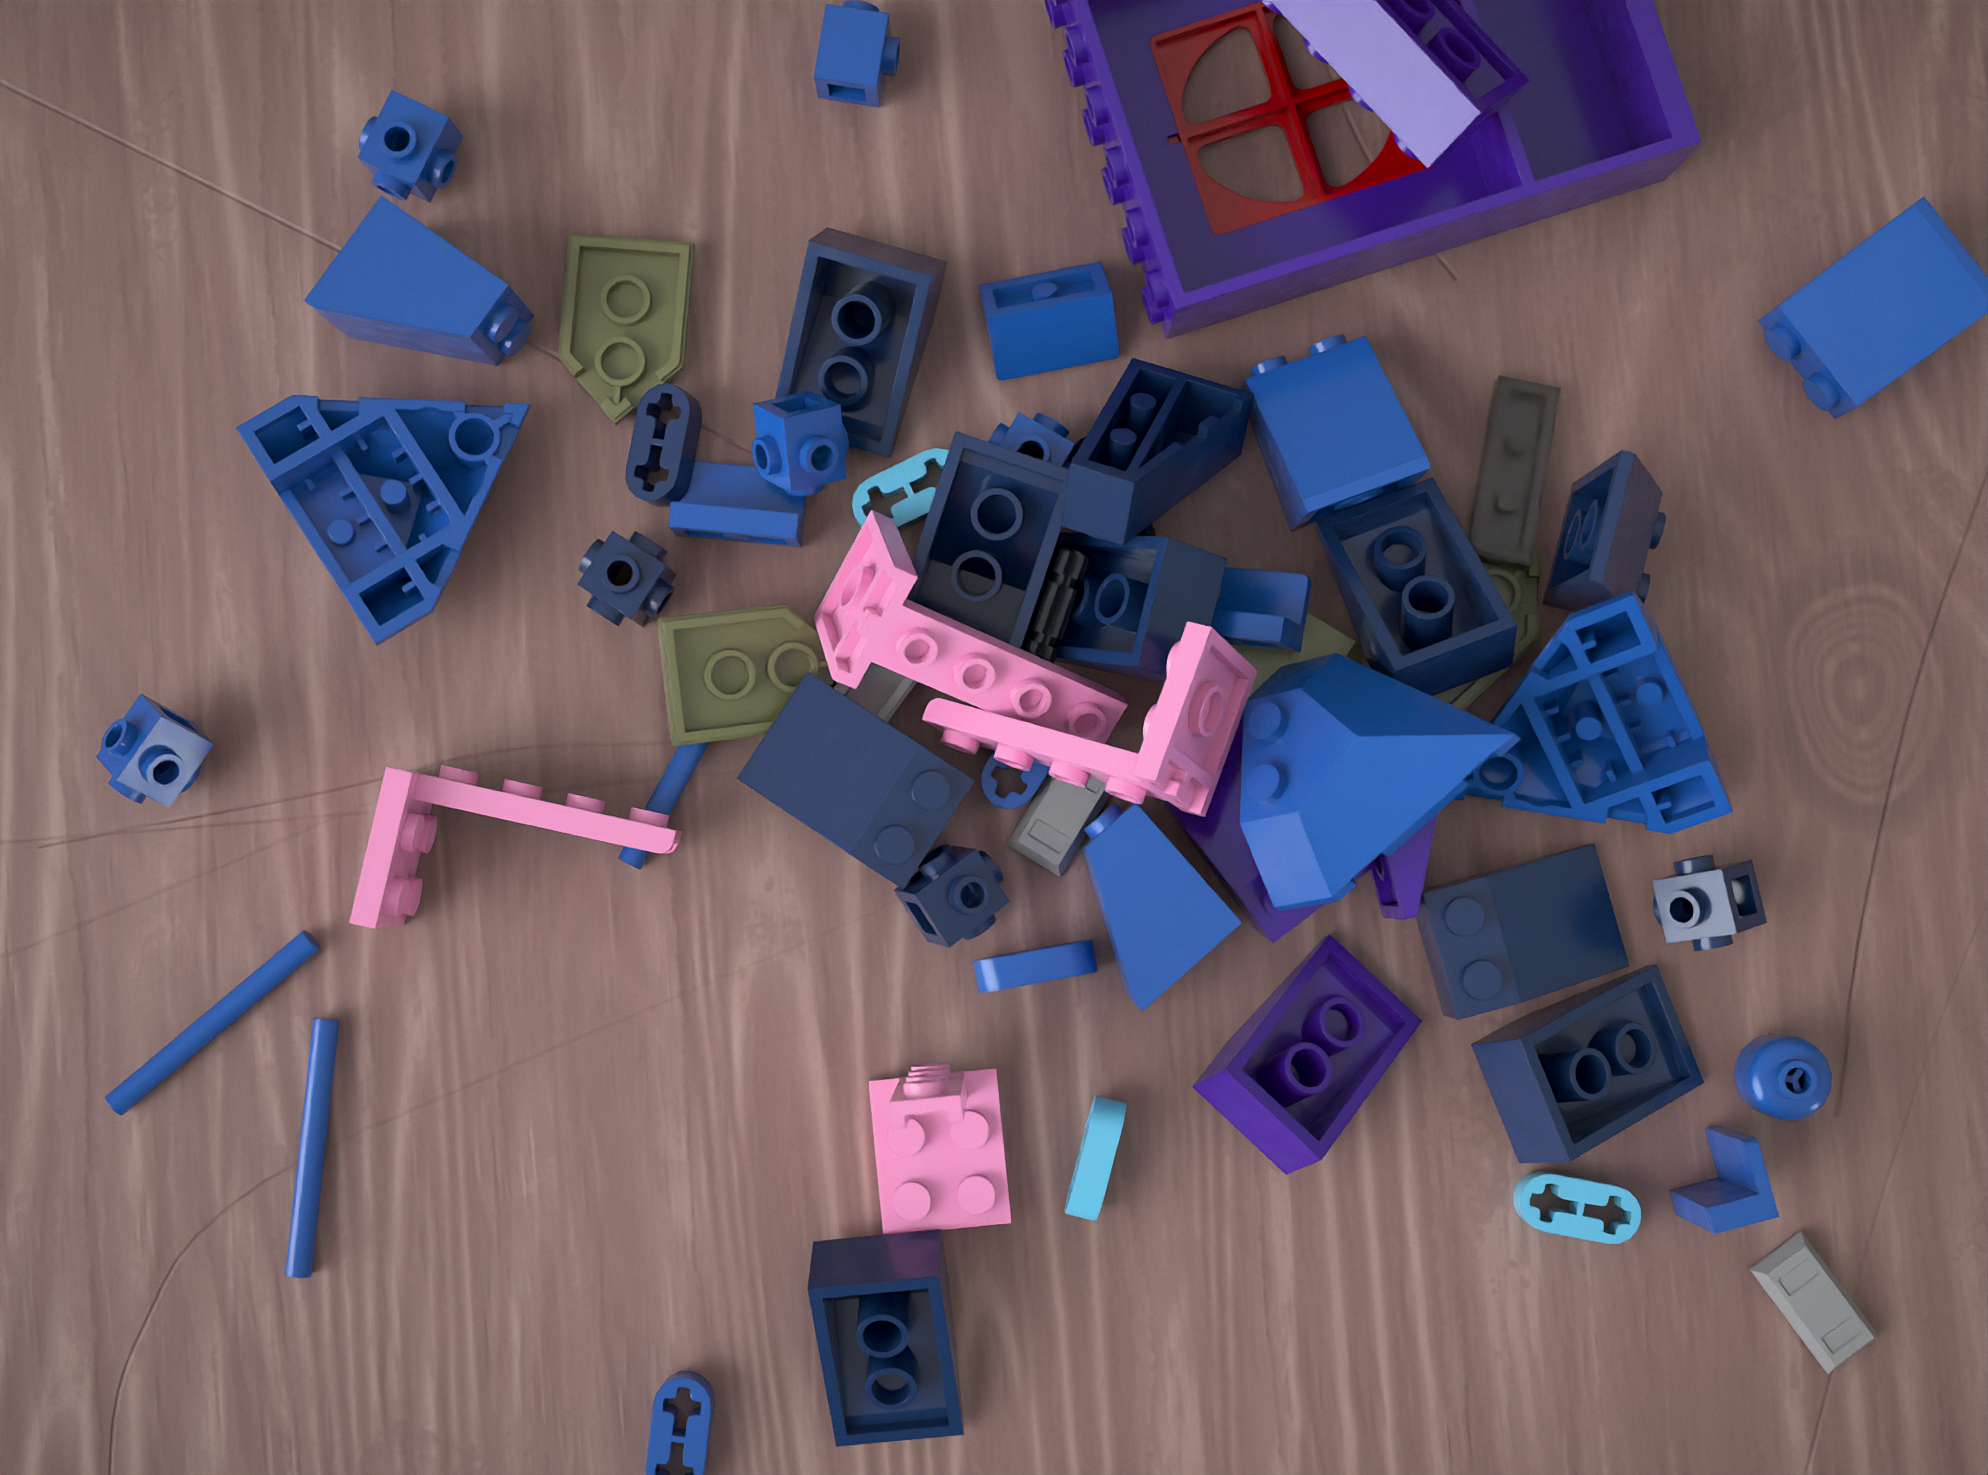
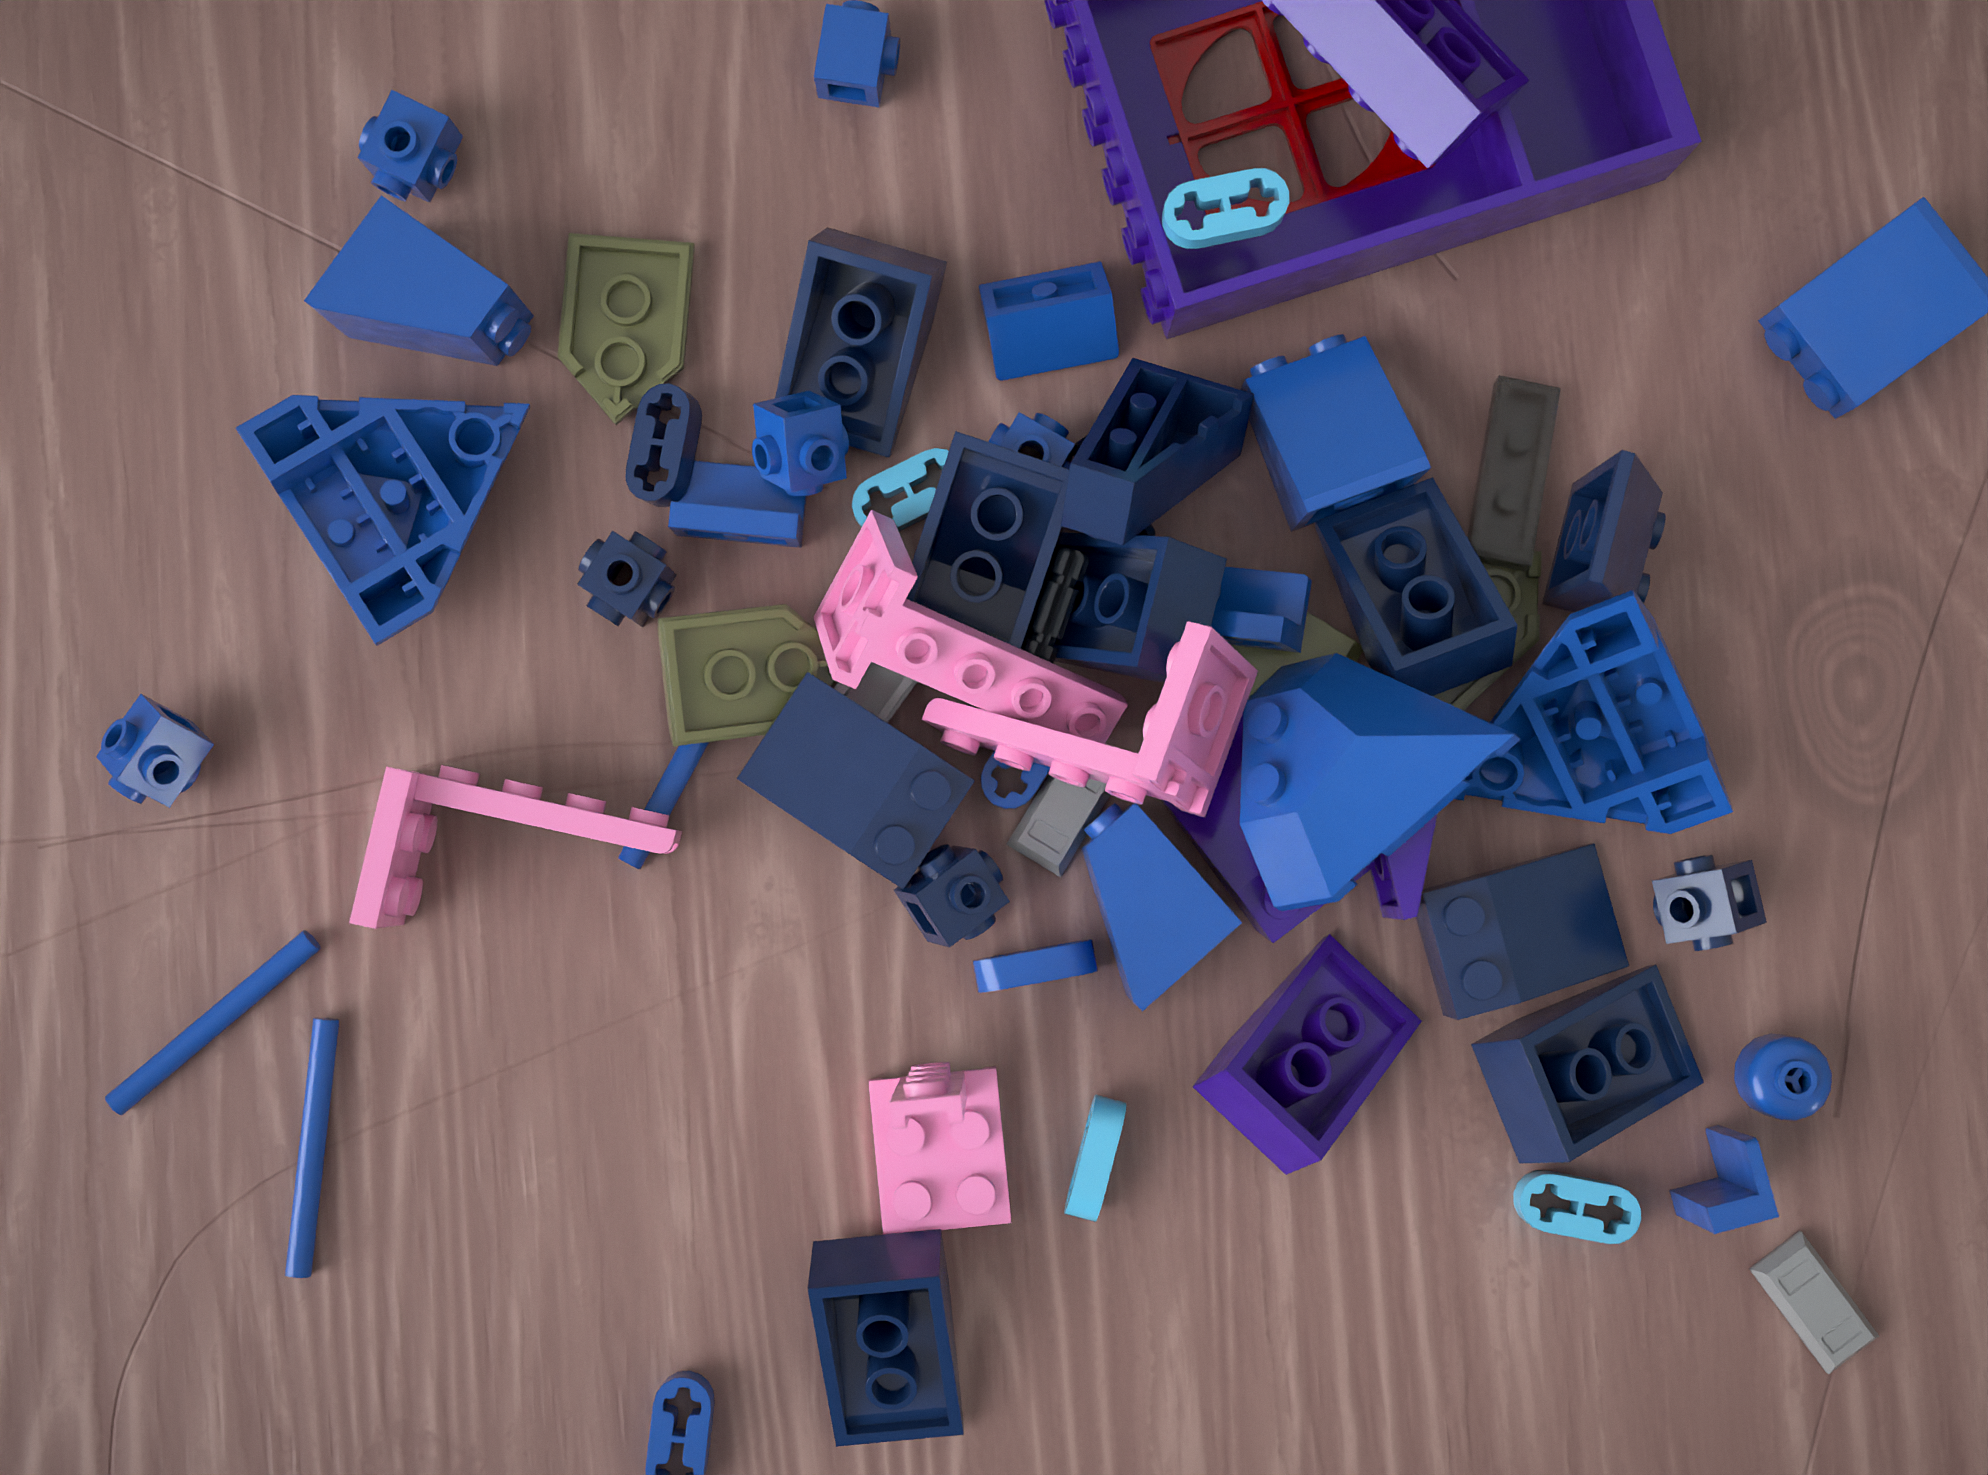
(1221, 193): none -> medium azure beam

